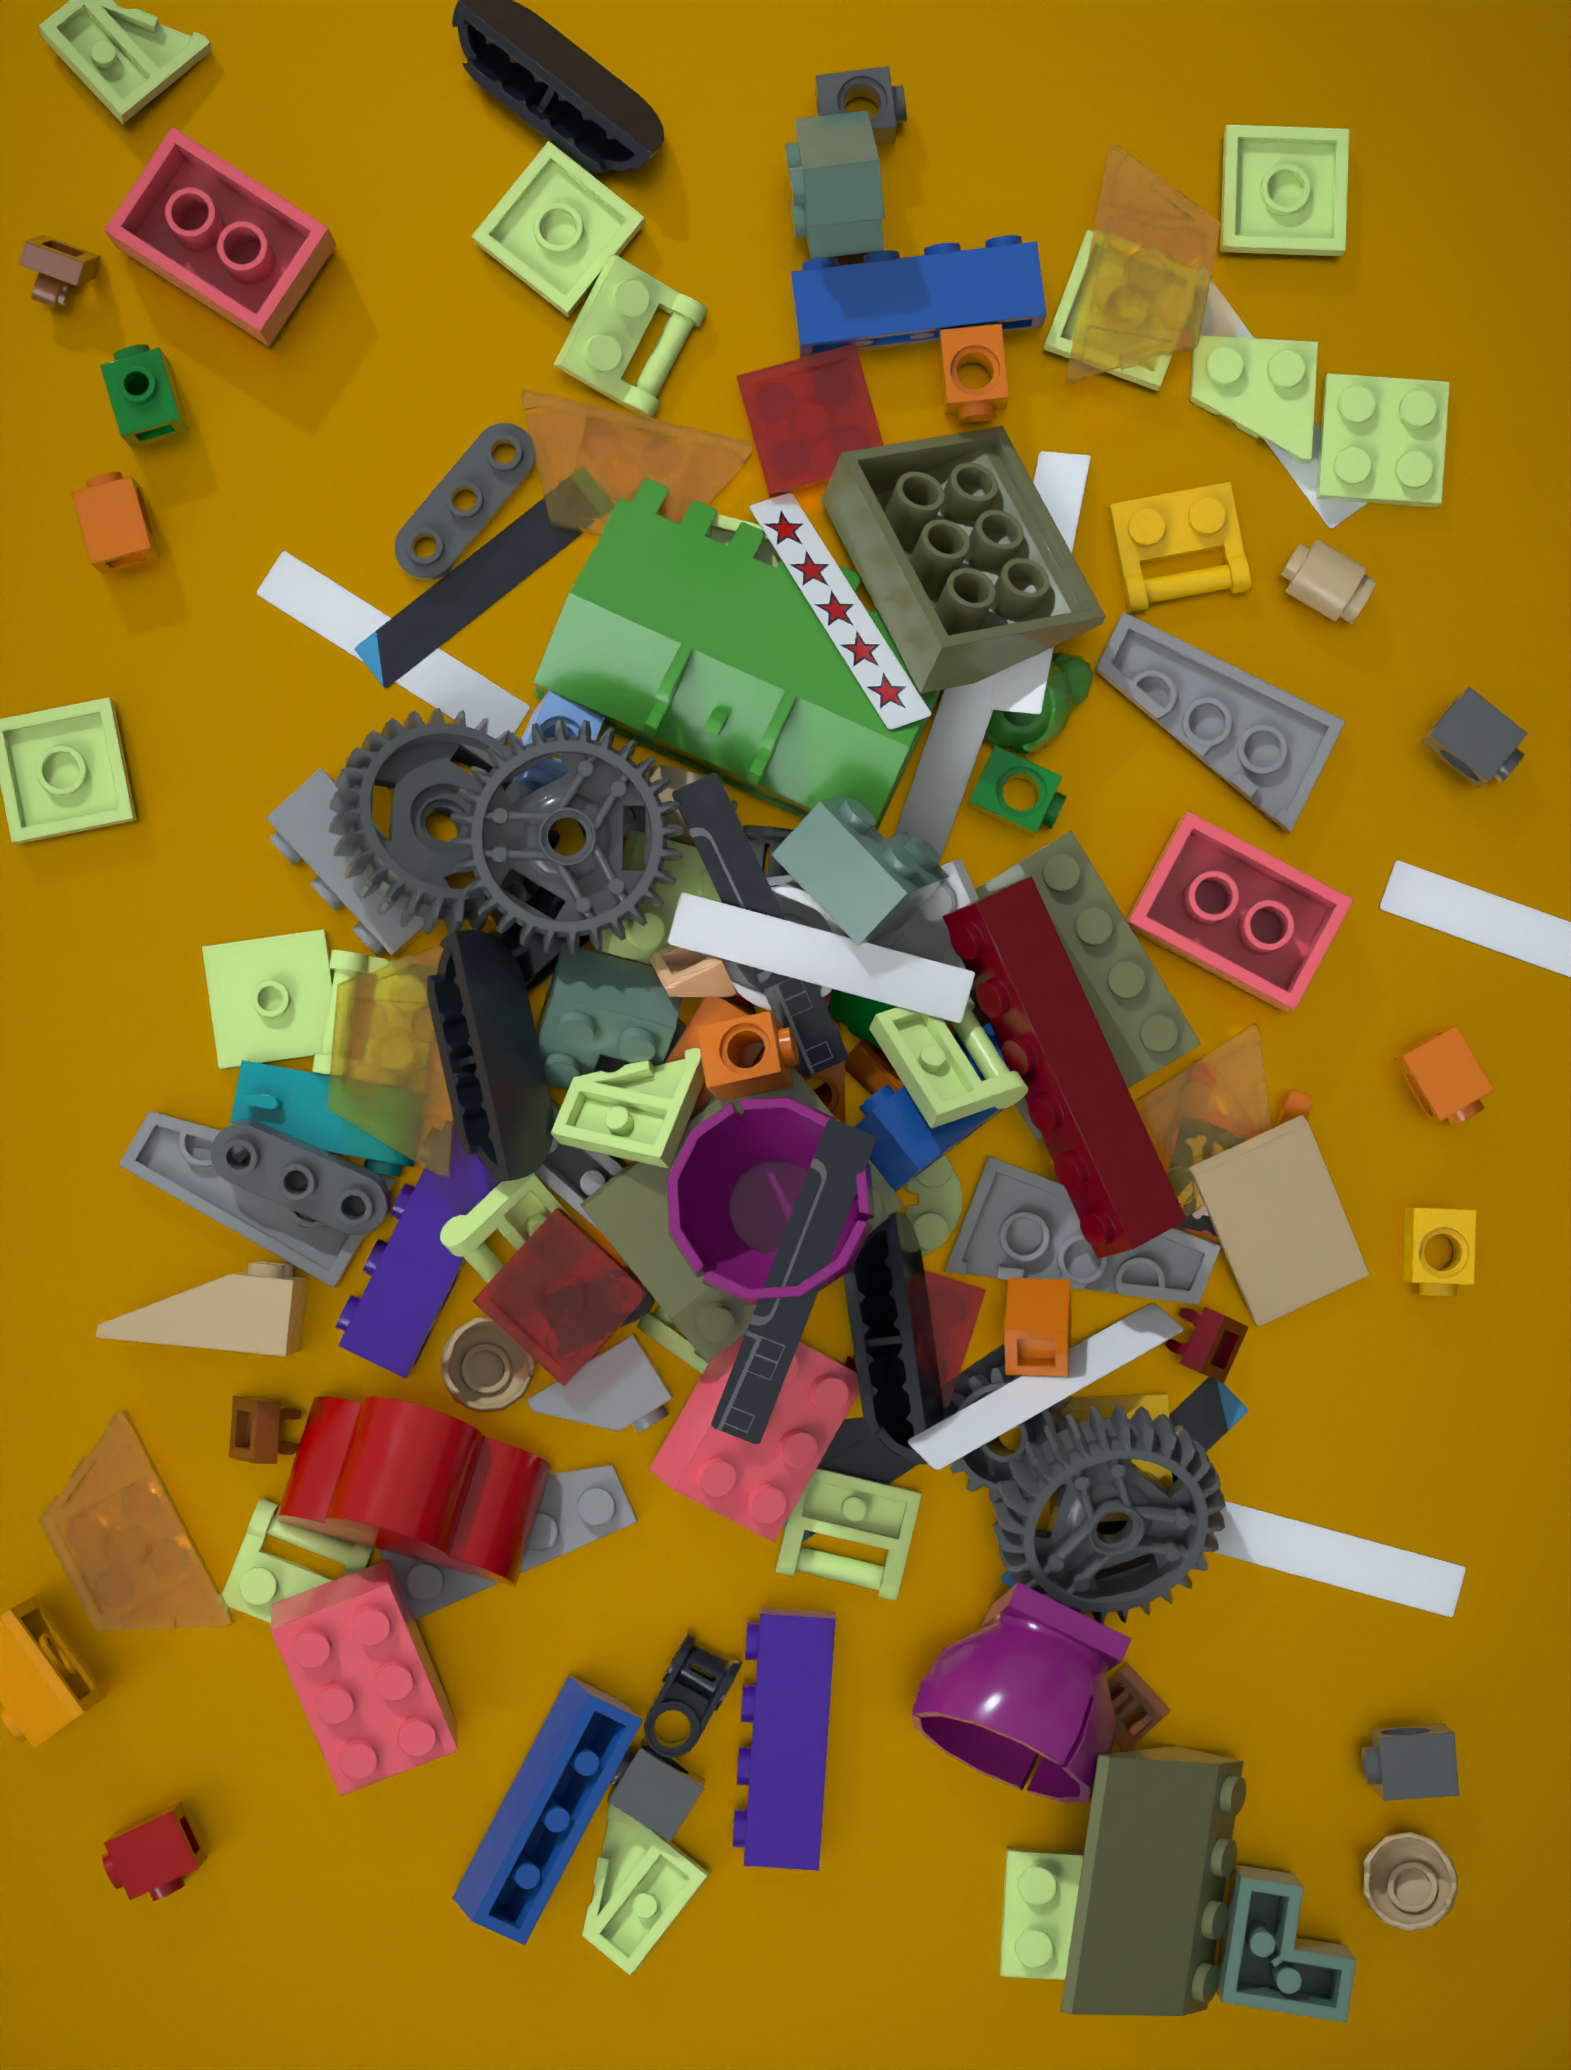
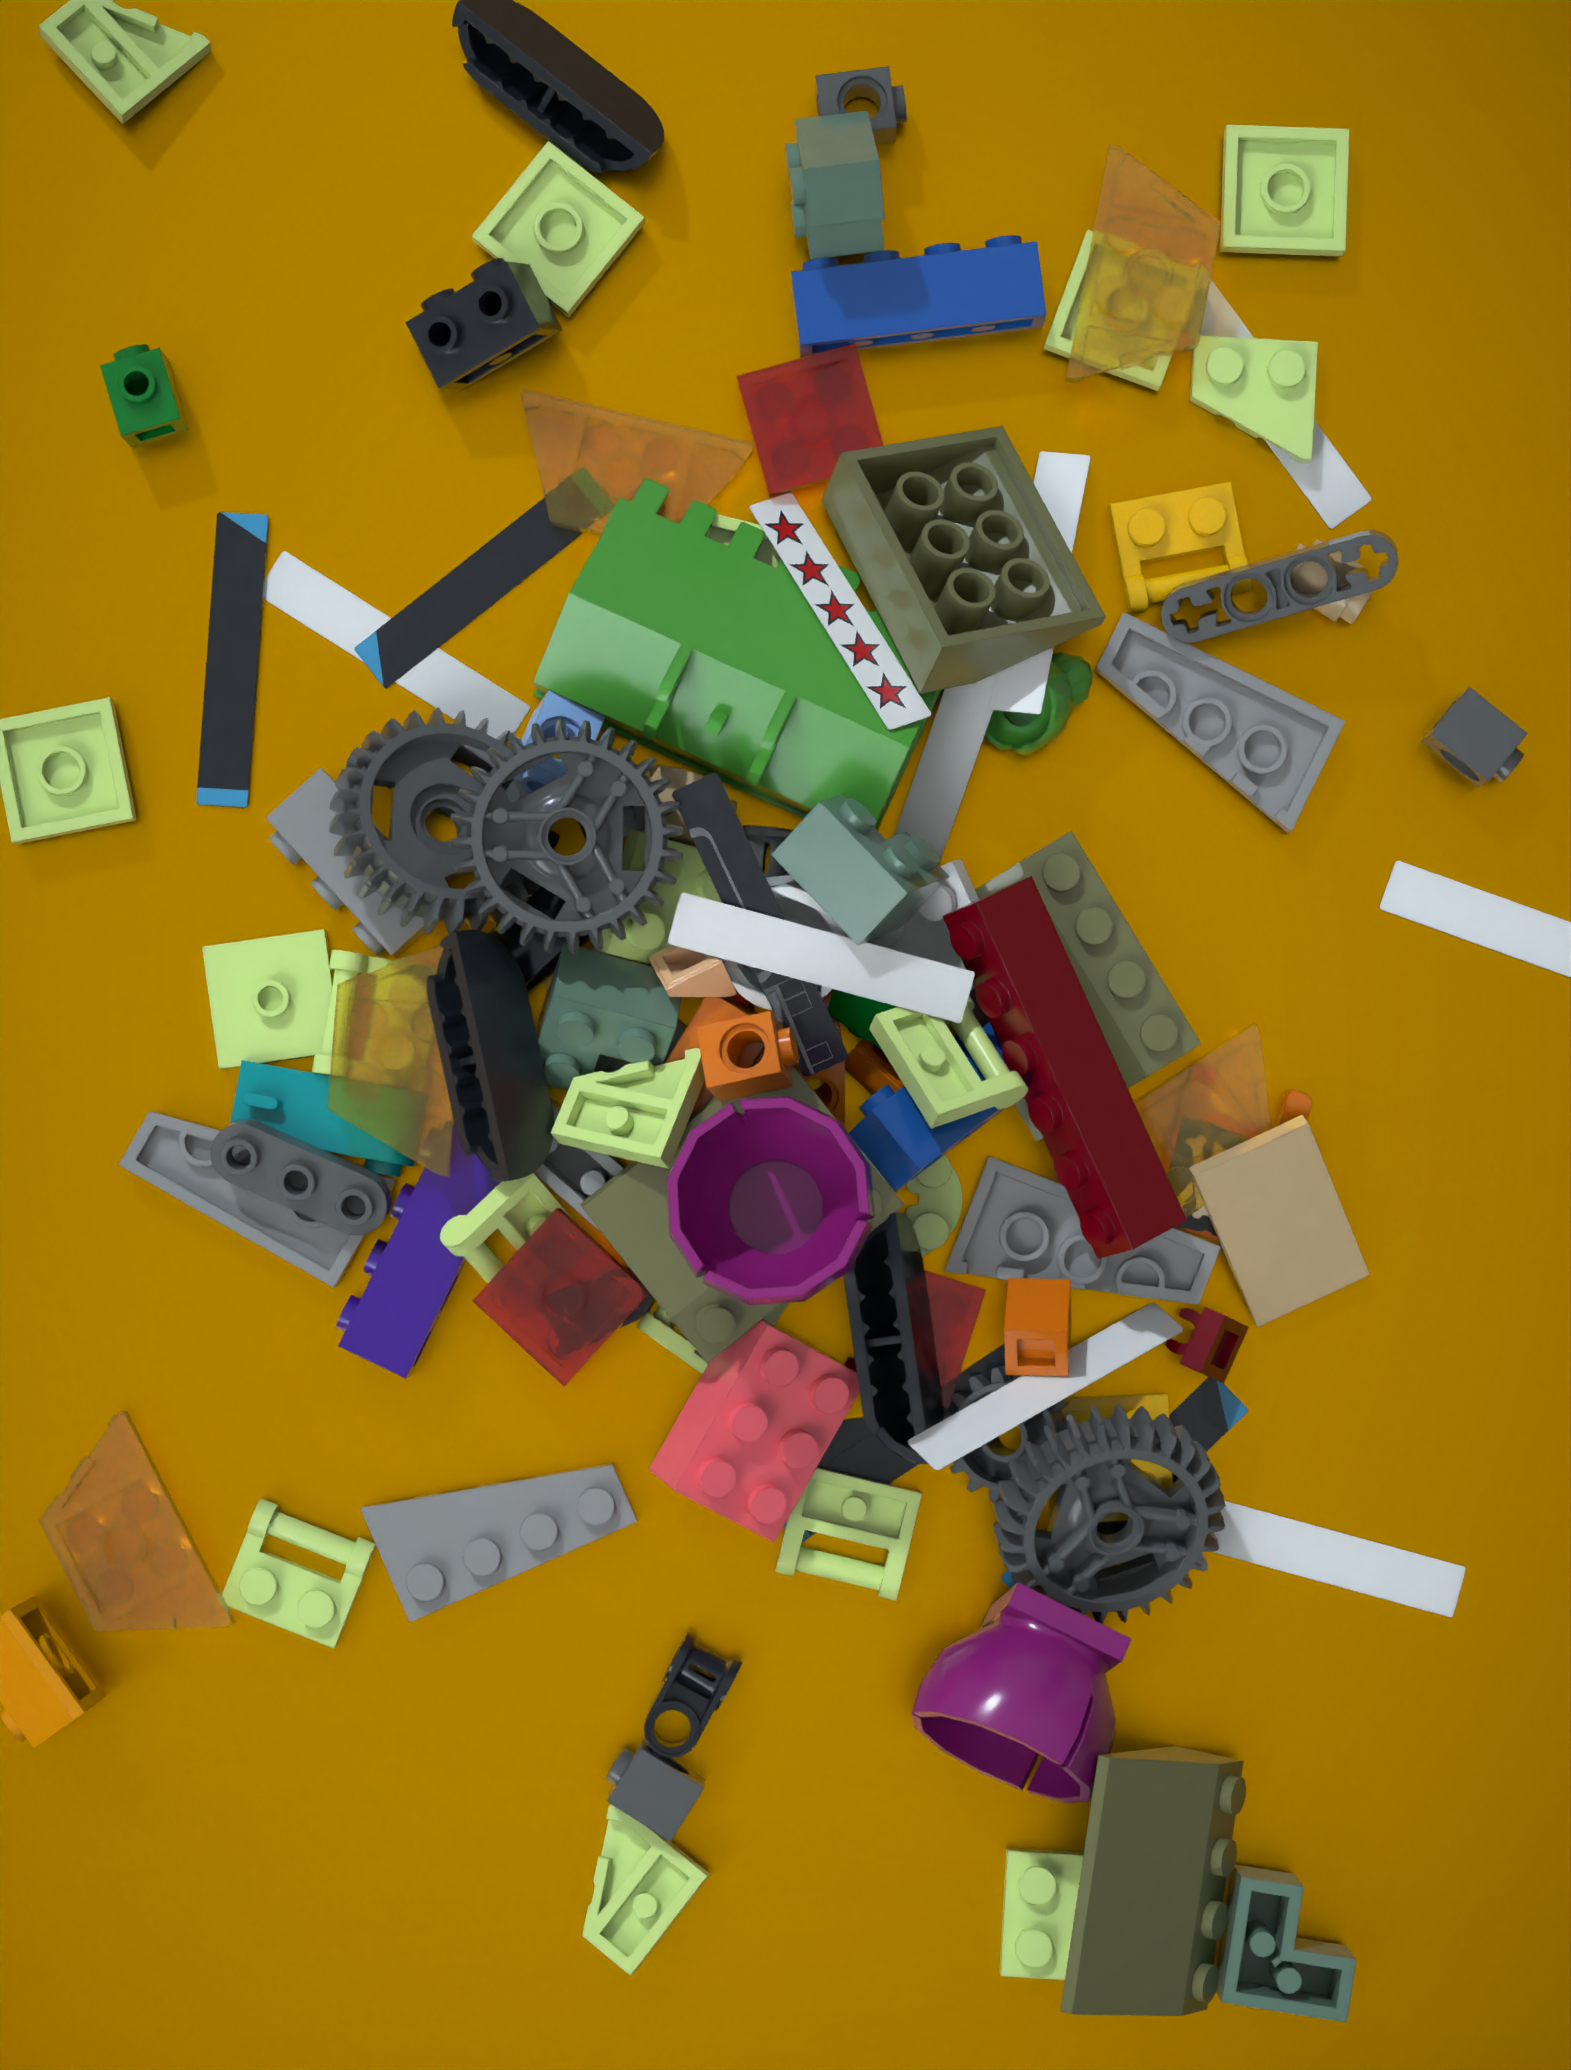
(58, 268): dark orange tile -> none
(115, 522): orange brick -> none
(154, 1854): red brick -> none
(220, 236): coral brick -> none
(232, 659): none -> black sticker
(238, 1312): tan slope -> none
(256, 1430): dark orange tile -> none
(364, 1677): coral brick -> none
(415, 1486): red brick -> none
(458, 529): dark grey plate -> none
(483, 323): none -> black brick
(485, 1366): tan hair -> none
(546, 1810): blue brick -> none
(610, 1390): light grey slope -> none
(612, 328): yellowish green plate -> none
(788, 1738): dark purple brick -> none
(802, 1253): black sticker -> none
(980, 346): orange brick -> none
(989, 799): green brick -> none
(1134, 1706): dark orange tile -> none
(1238, 912): coral brick -> none
(1281, 592): none -> dark grey beam
(1382, 440): yellowish green plate -> none
(1410, 1881): tan hair -> none
(1411, 1762): dark grey brick -> none
(1445, 1077): orange brick -> none
(1459, 1228): yellow brick -> none

